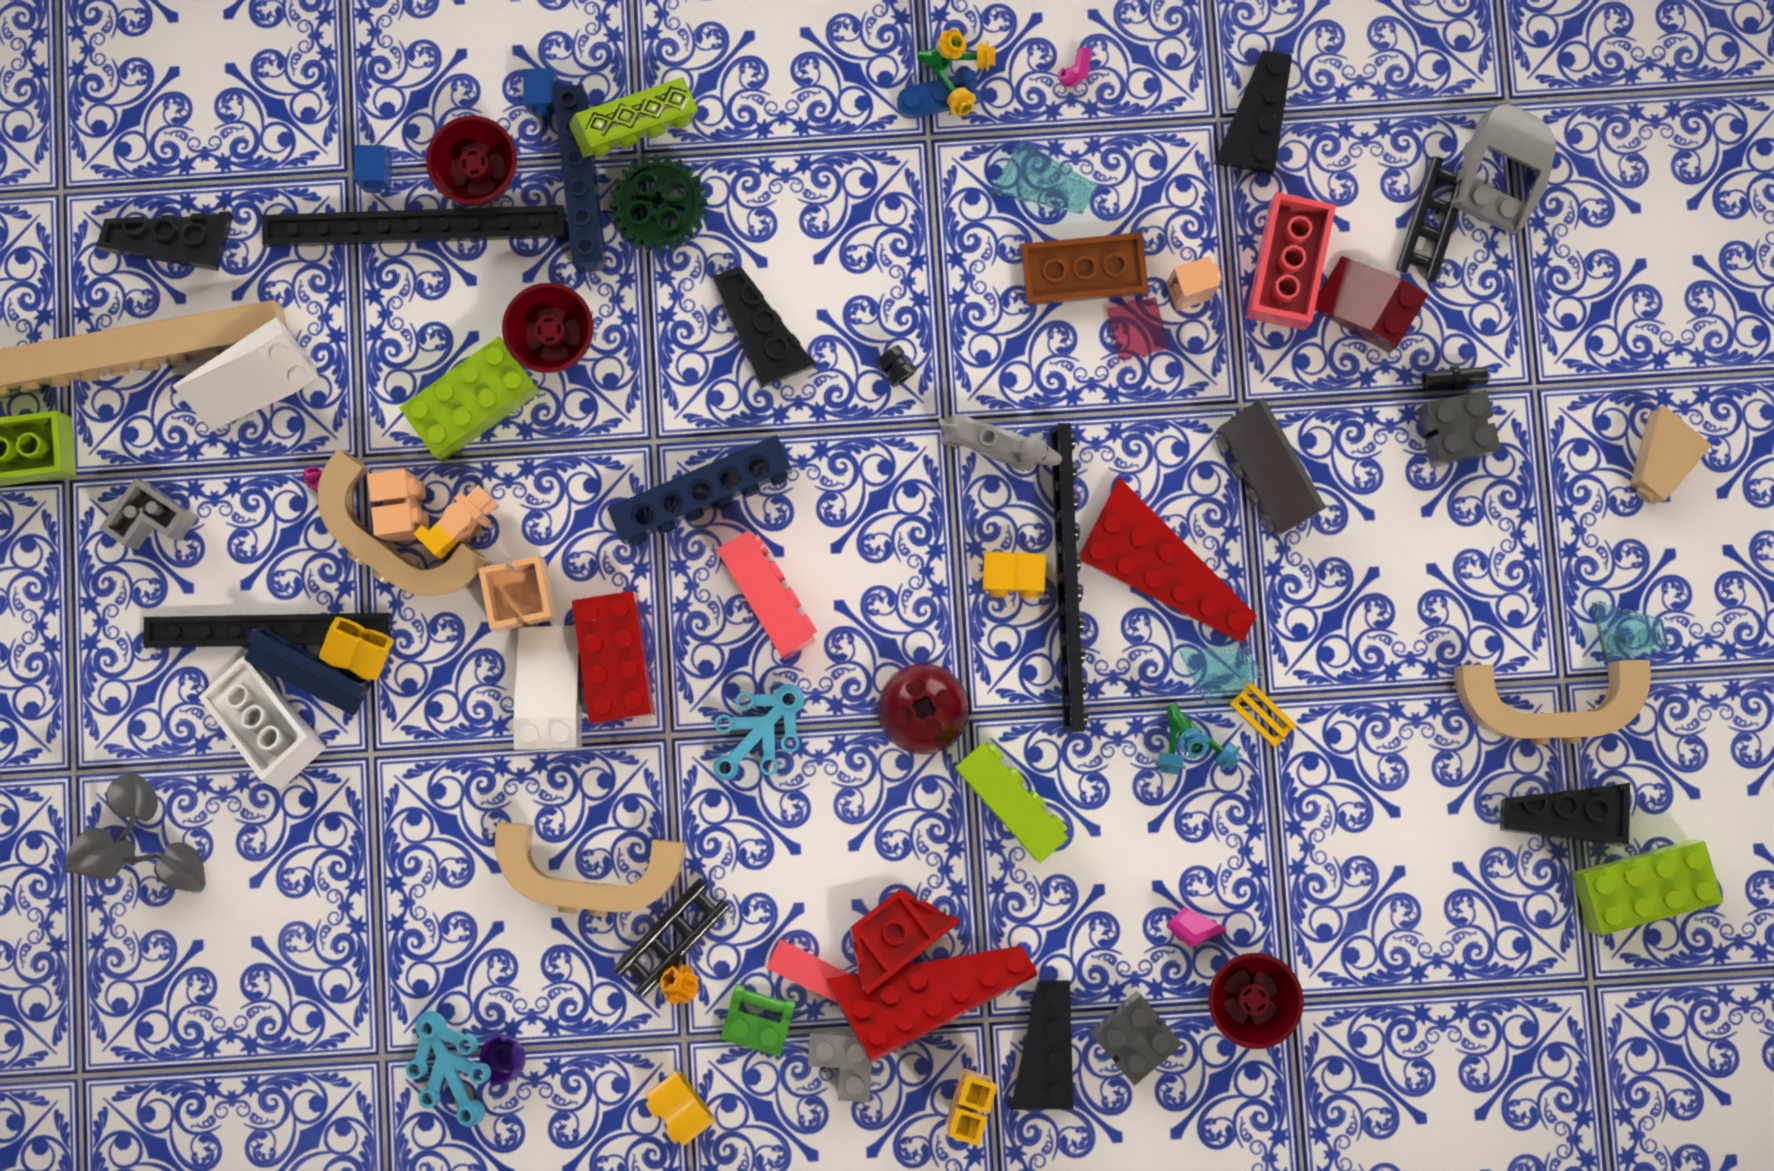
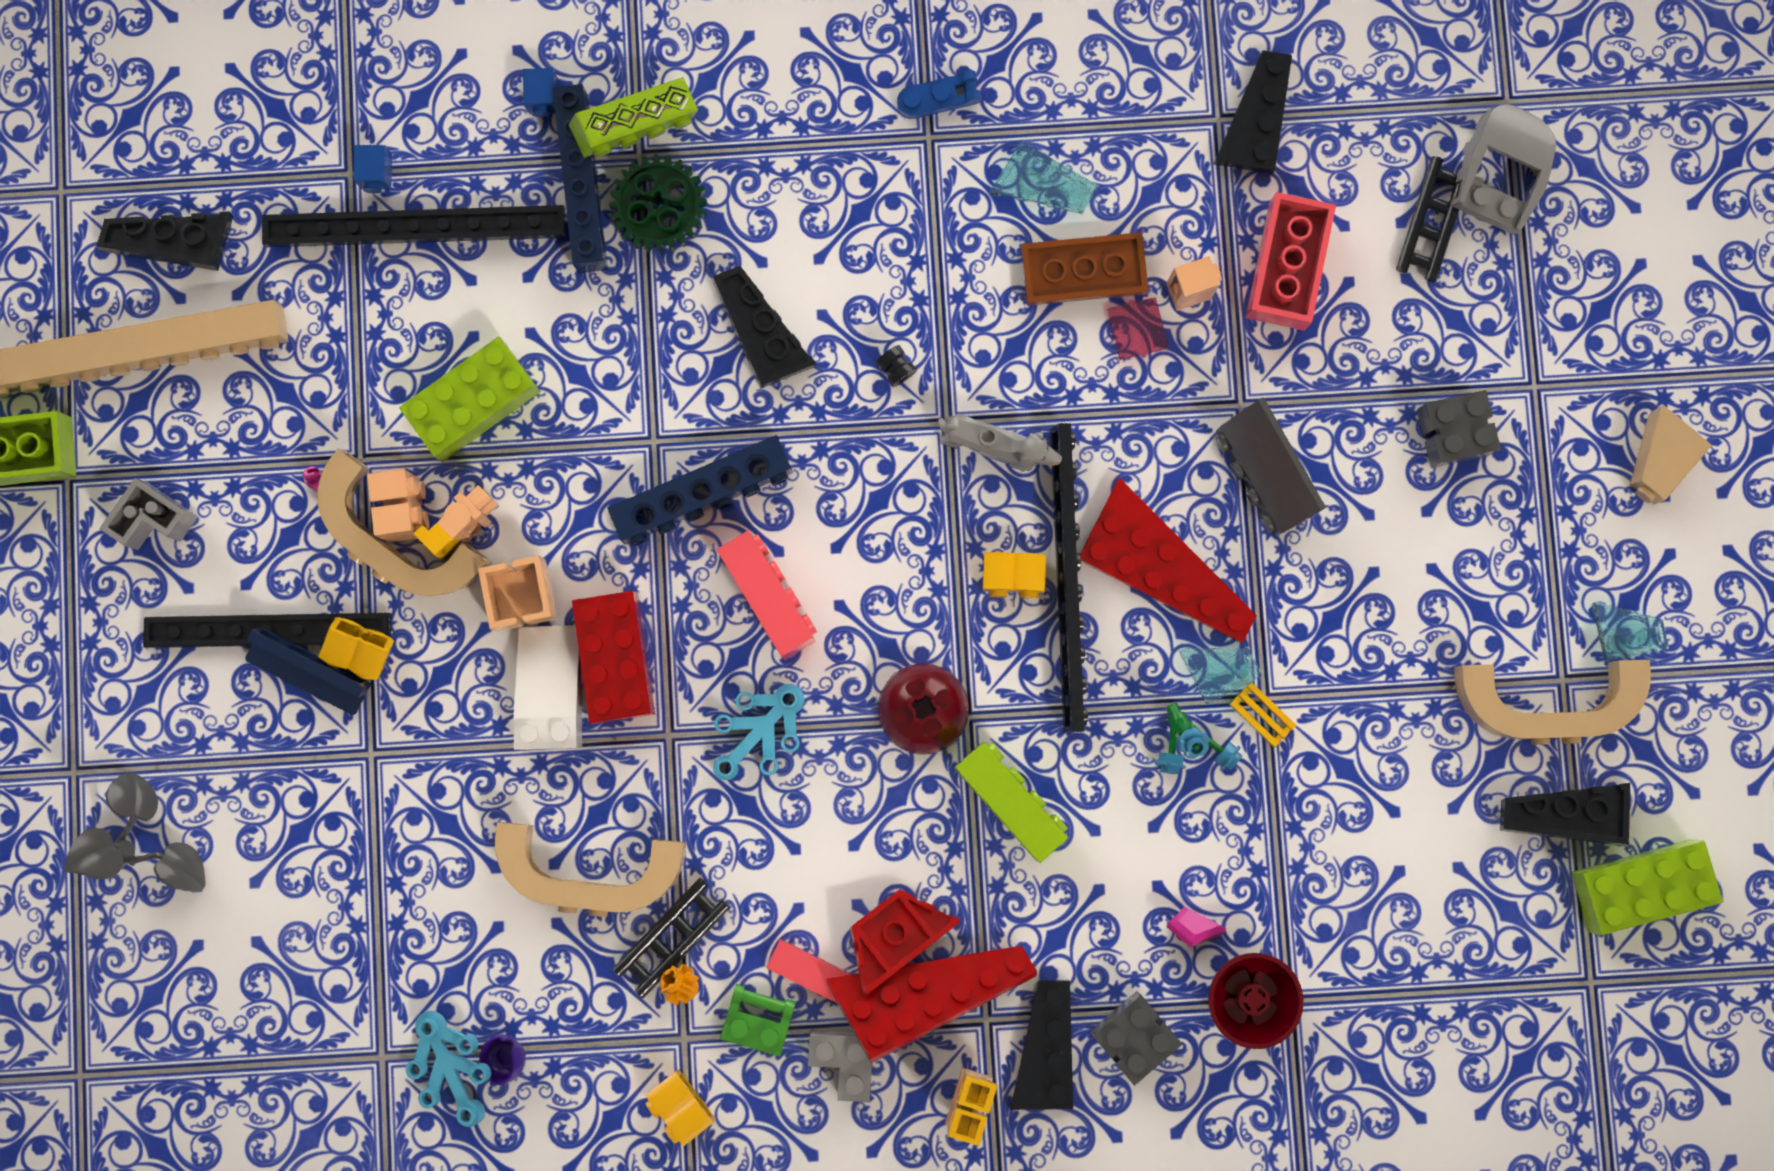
(248, 376): white slope -> none
(261, 724): white slope -> none
(461, 149): dark red piece -> none
(535, 317): dark red piece -> none
(949, 49): yellow plant -> none
(1077, 72): dark pink arm -> none
(1370, 303): dark red slope -> none
(1454, 378): black pin -> none

